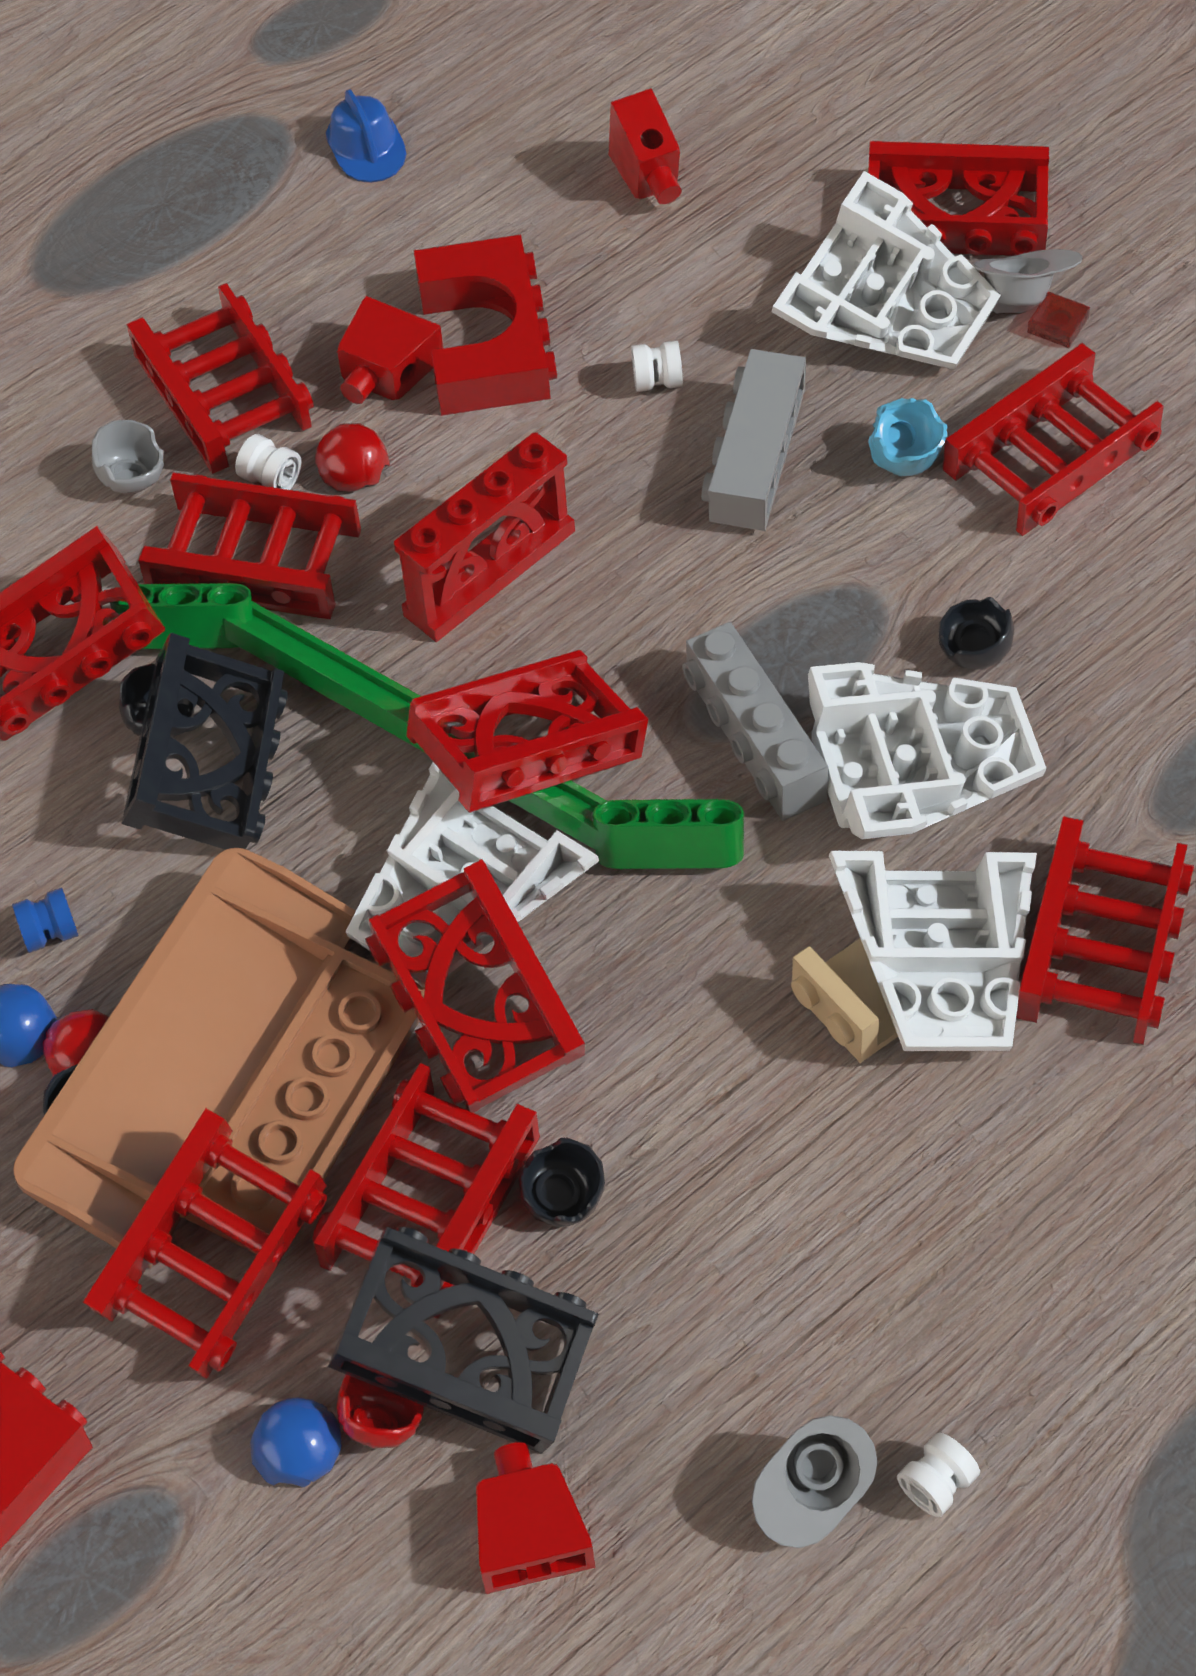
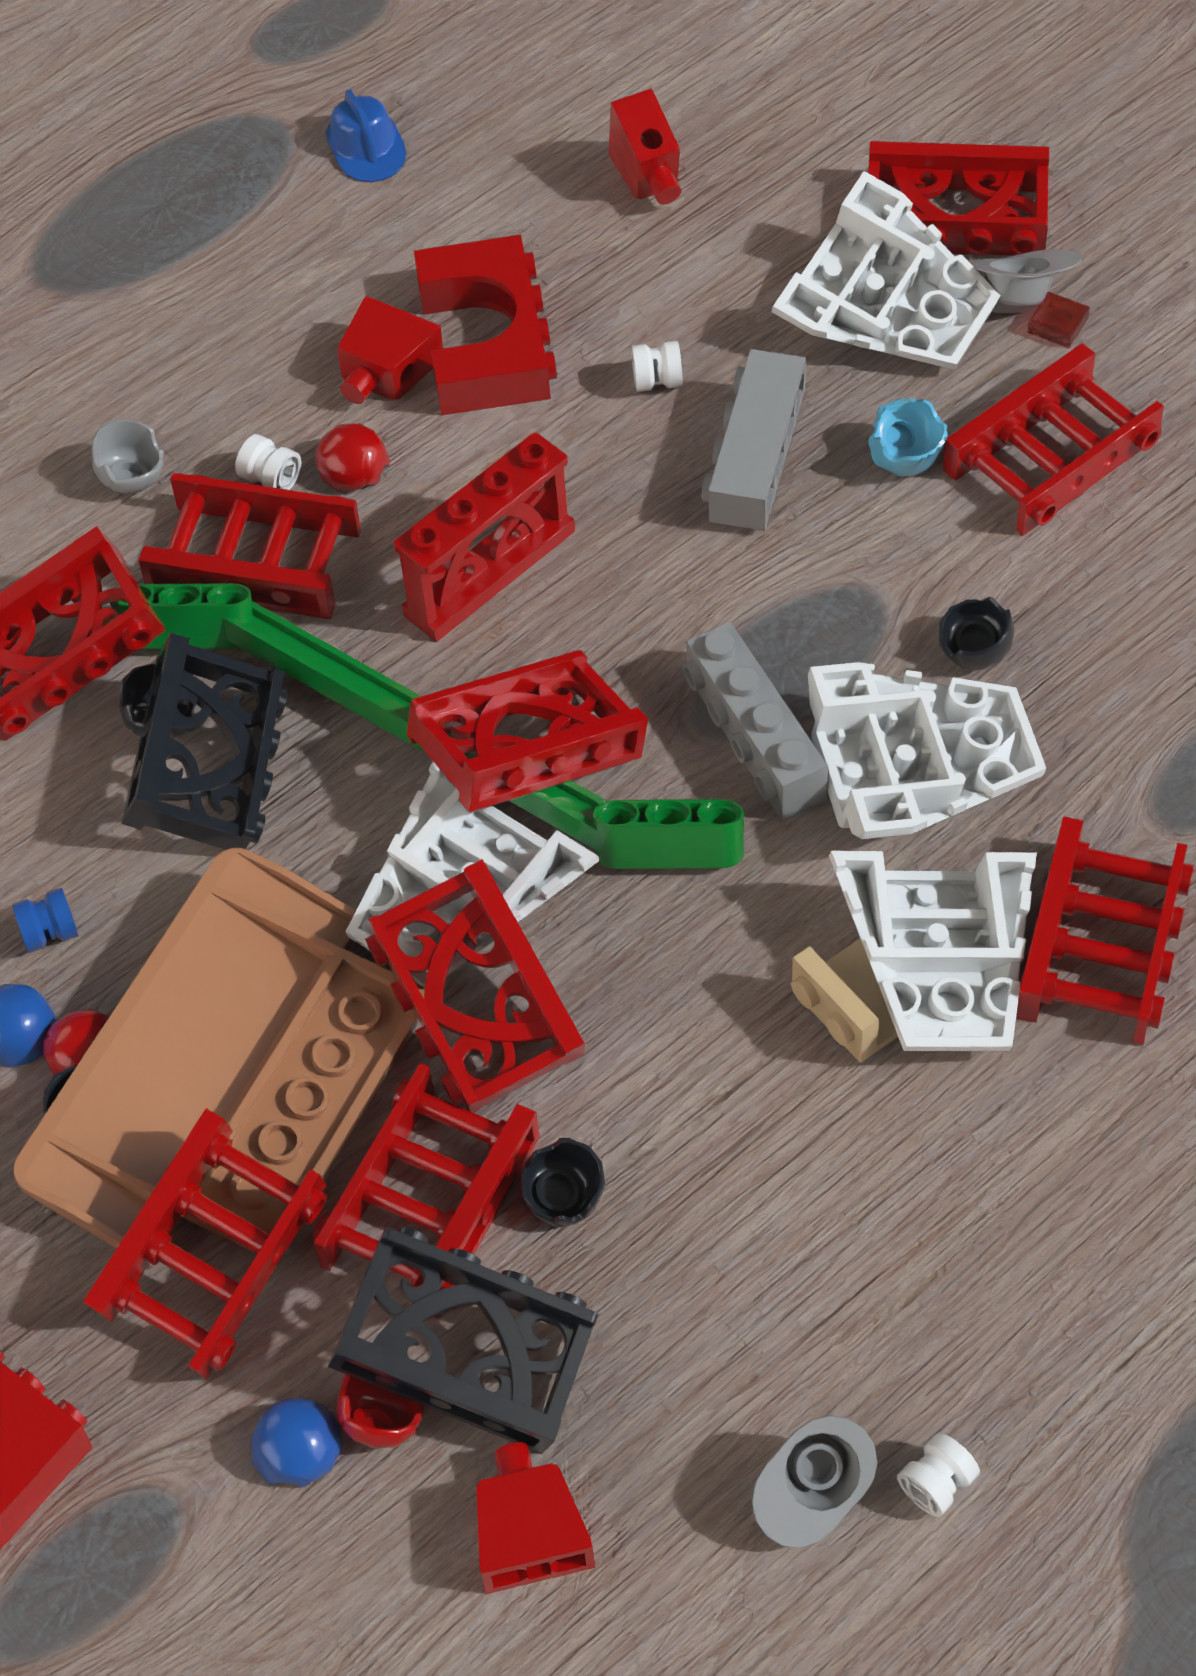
(194, 407): red fence -> none

